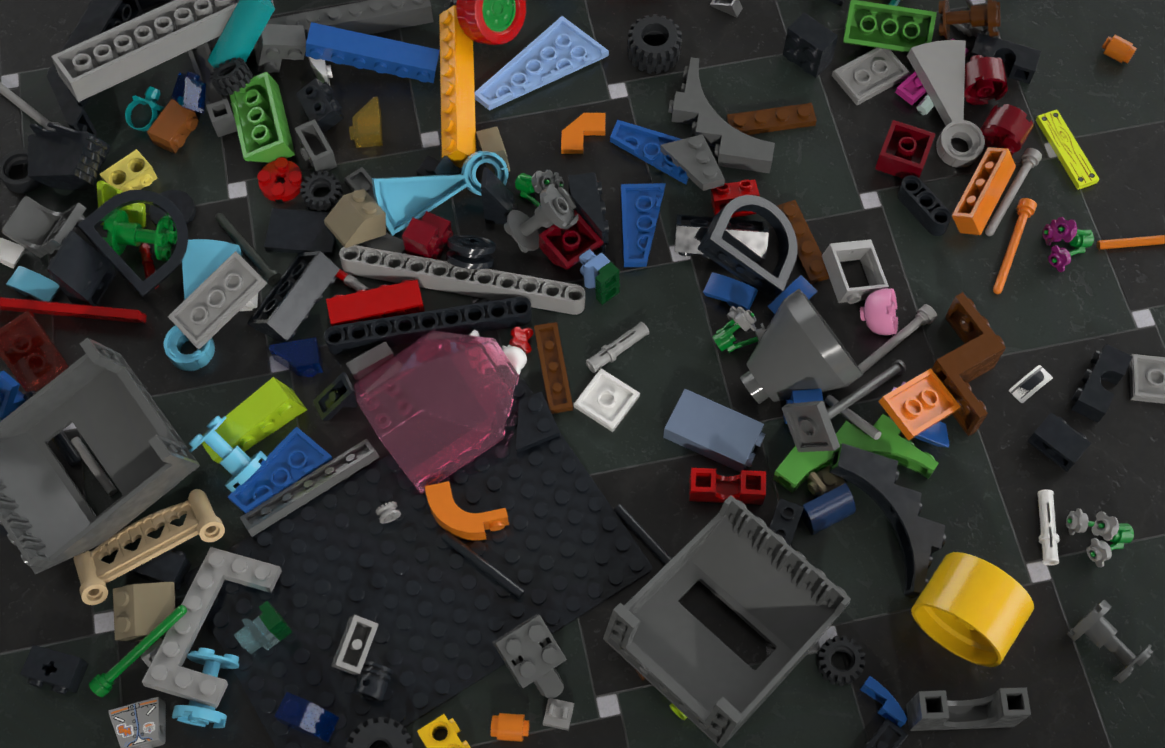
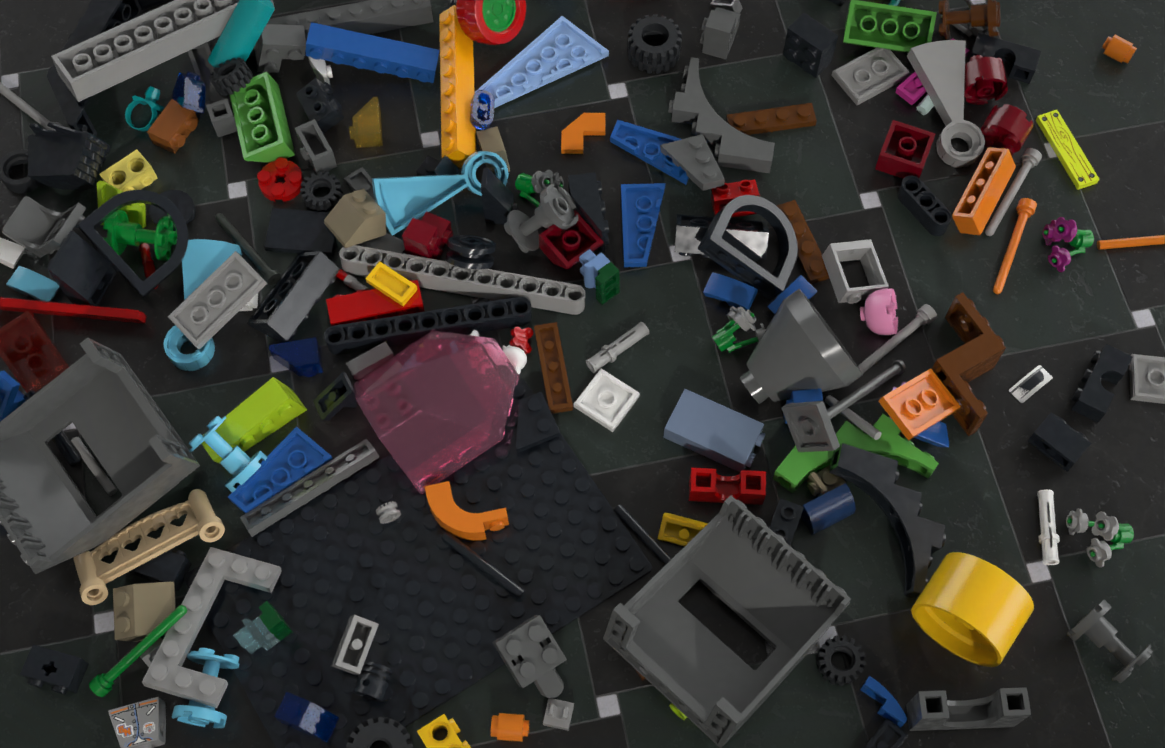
(391, 283): none -> yellow tile
(482, 114): none -> clear blue plate
(679, 529): none -> yellow slope
(719, 32): none -> dark grey brick

